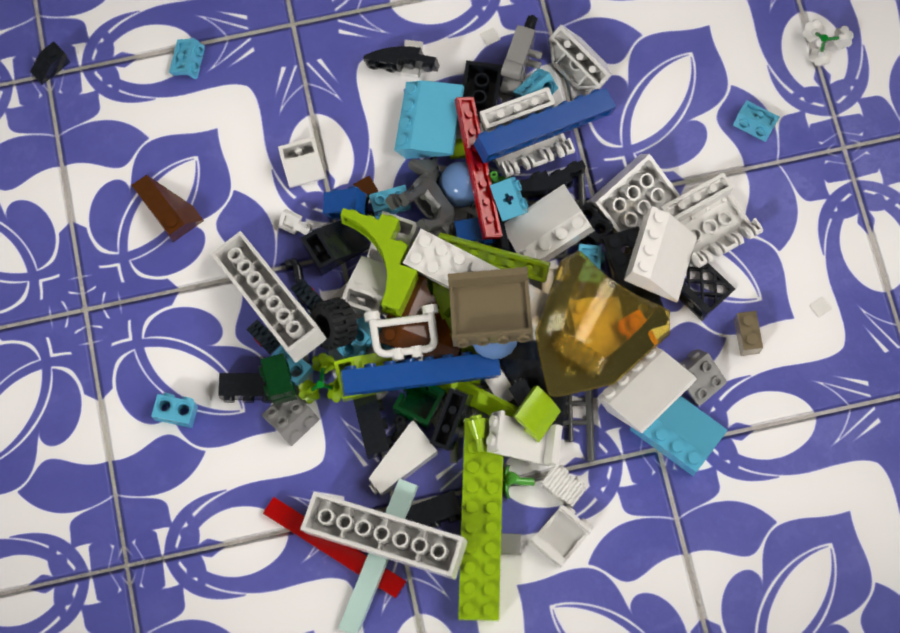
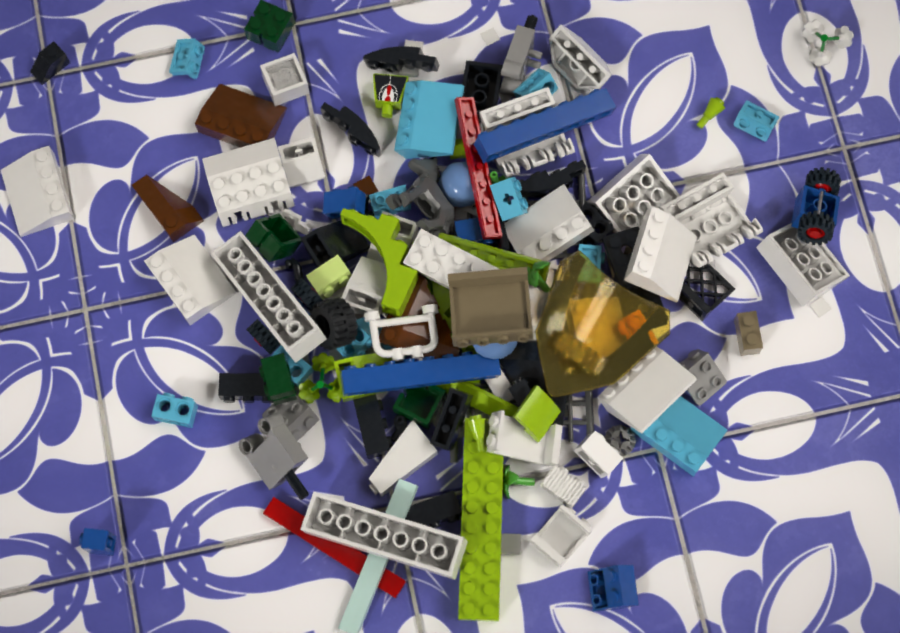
(37, 192): none -> white slope
(98, 541): none -> blue brick
(190, 278): none -> white slope
(239, 117): none -> reddish brown slope
(247, 181): none -> white slope
(270, 22): none -> dark green piece
(274, 237): none -> dark green piece
(276, 456): none -> light grey piece
(284, 79): none -> piece
(329, 277): none -> yellowish green brick
(357, 132): none -> black slope
(389, 92): none -> torso
(534, 277): none -> bright green plant
(598, 454): none -> white brick
(613, 588): none -> blue slope
(626, 433): none -> light grey gear
(713, 108): none -> lime cone
(803, 267): none -> white slope
(817, 206): none -> brick

